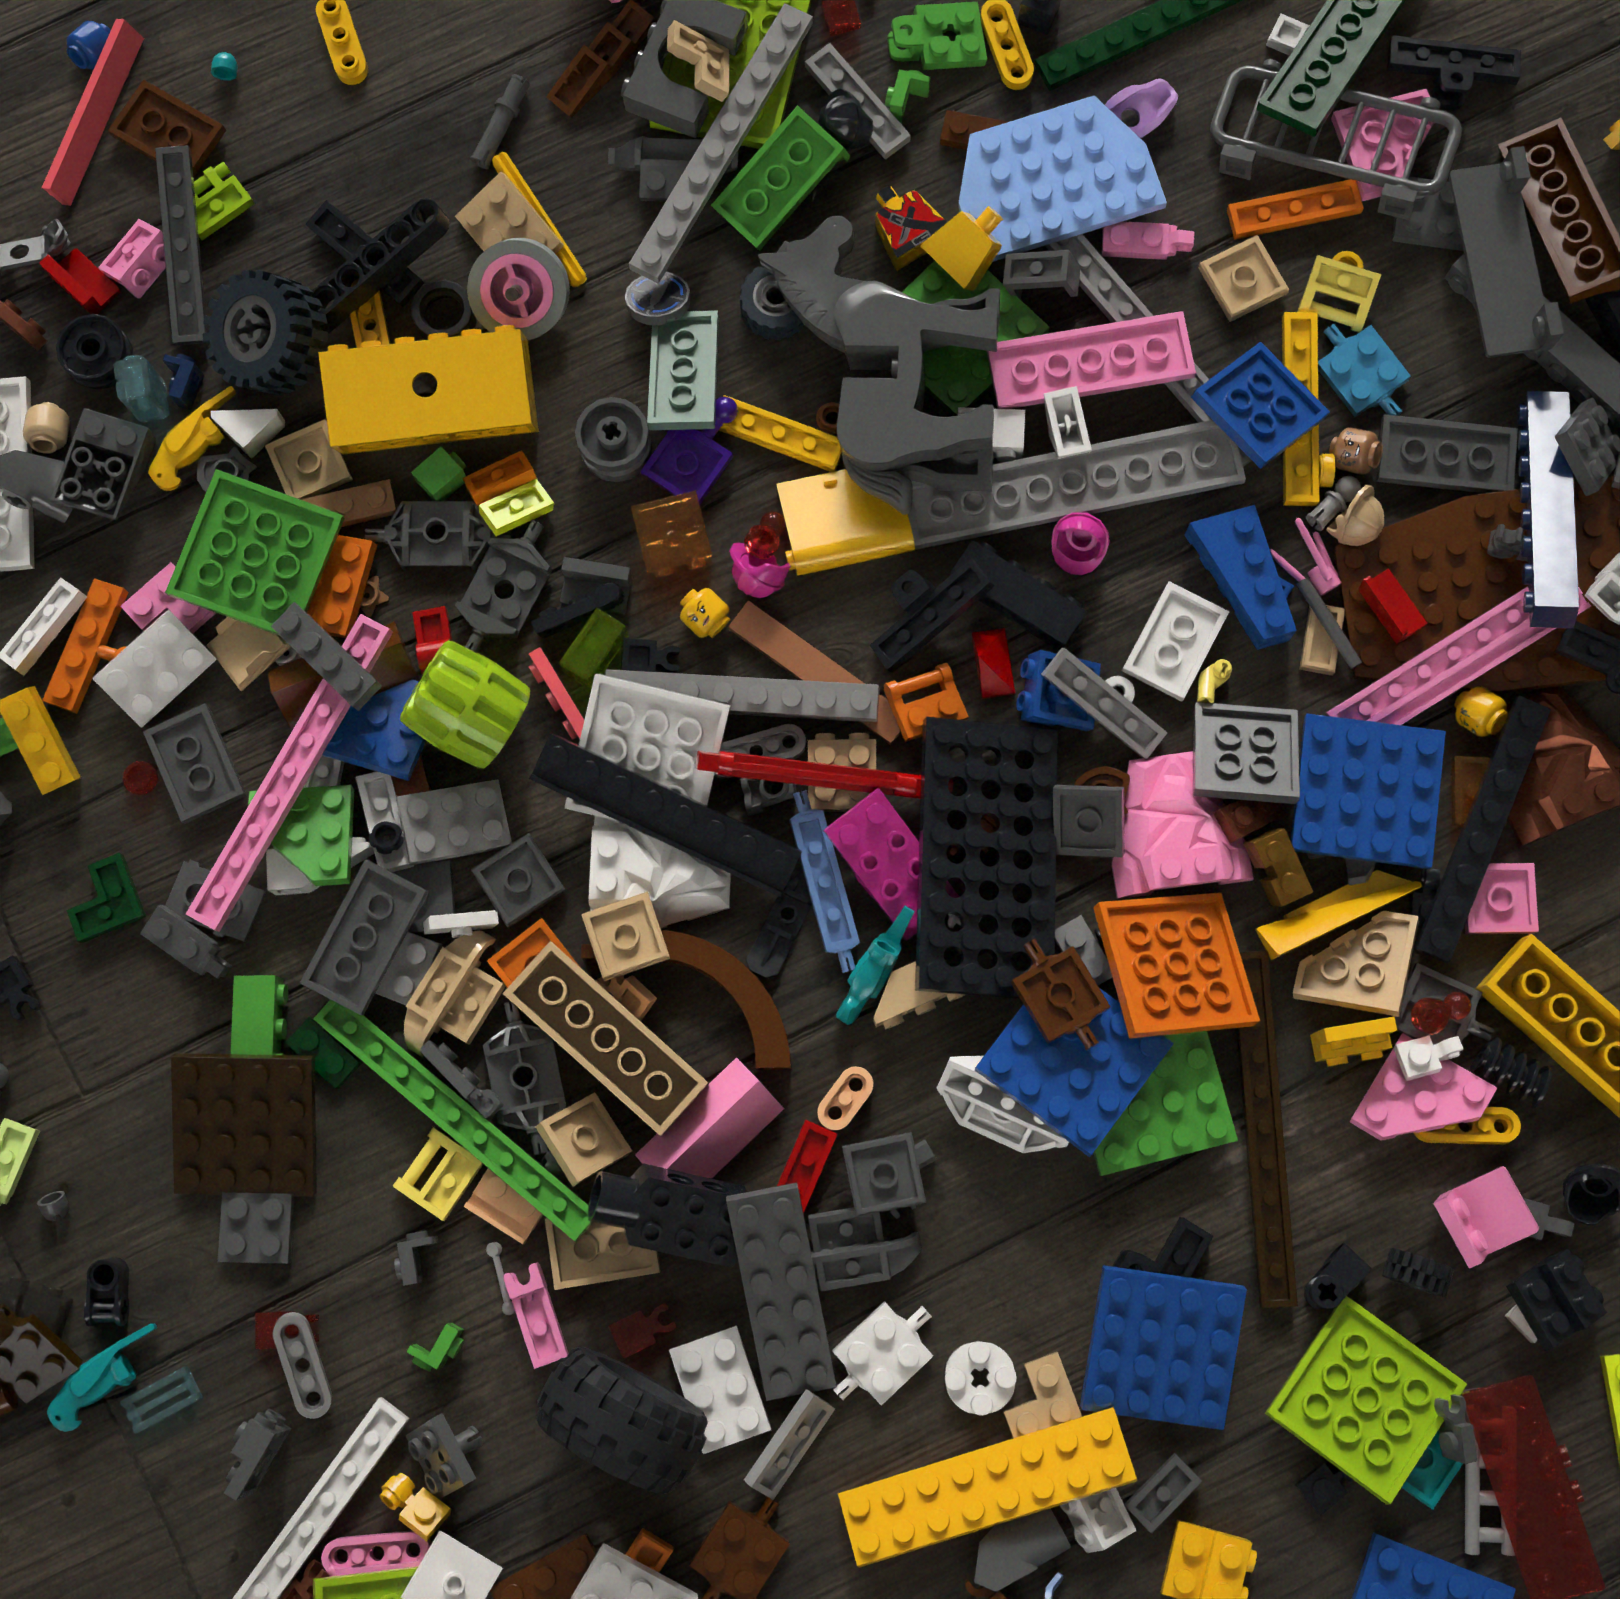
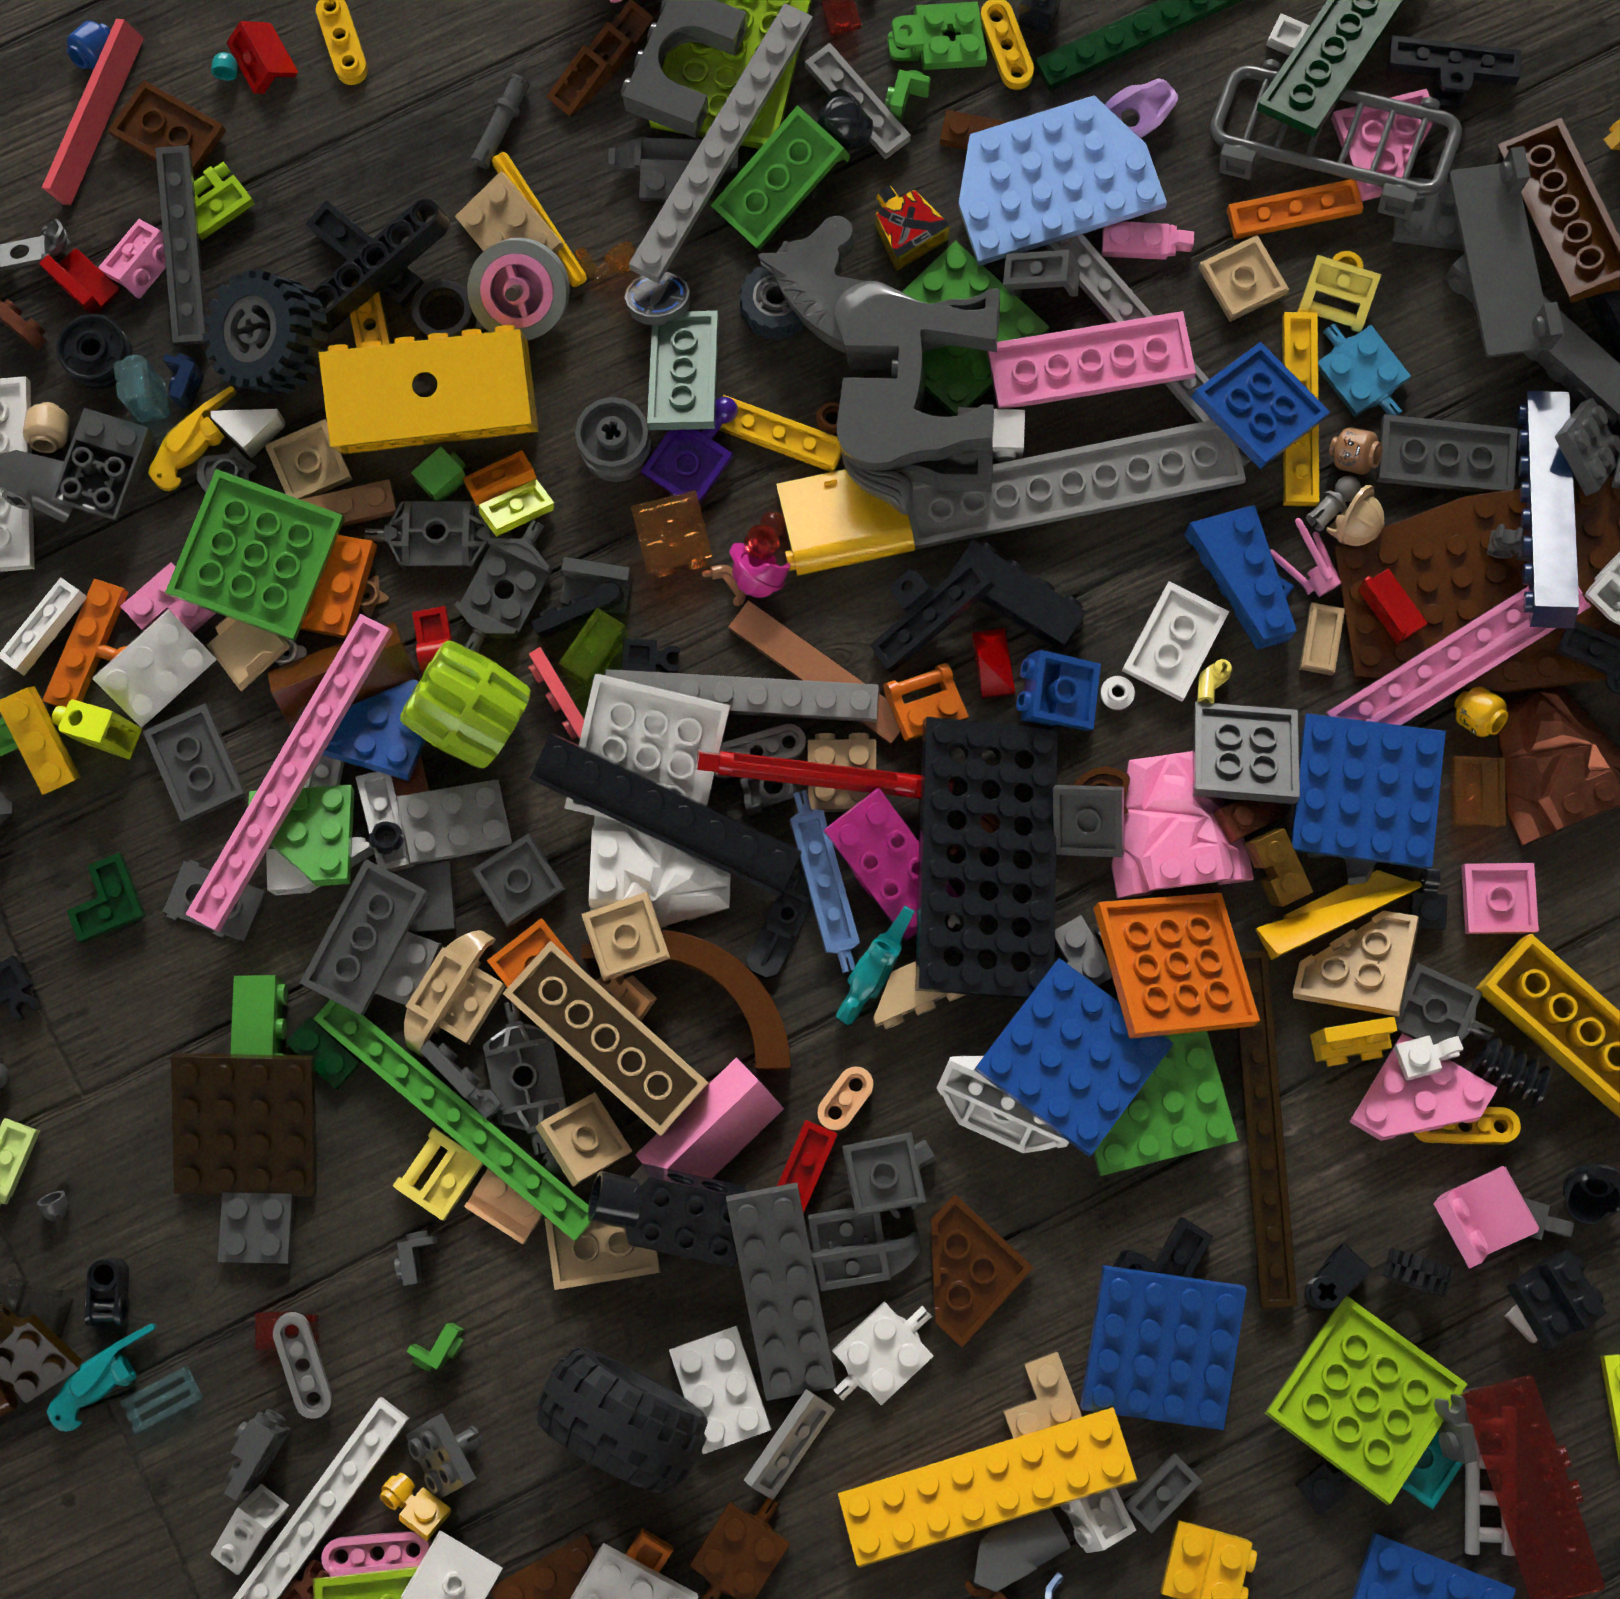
(90, 725): none -> neon yellow torso
(140, 778): clear red plate -> none
(185, 942): dark grey hinge -> none
(247, 1528): none -> white bracket
(260, 54): none -> red panel
(326, 656): dark grey plate -> none
(460, 923): white plate -> none
(494, 1250): light grey hinge -> none
(537, 1317): bright pink plate -> none
(615, 261): none -> clear orange plate
(637, 1331): clear red plate -> none
(704, 612): yellow head -> none
(709, 58): tan plate -> none
(725, 572): none -> medium nougat piece
(966, 246): yellow torso -> none
(970, 1270): none -> reddish brown plate
(1001, 1377): white plate -> none
(1060, 994): reddish brown plate -> none
(1066, 422): white slope -> none
(1079, 543): dark pink piece -> none
(1104, 703): light grey plate -> none
(1326, 470): yellow tile -> none
(1329, 623): dark grey bar -> none
(1454, 1006): clear red plate -> none
(1482, 829): black plate -> none

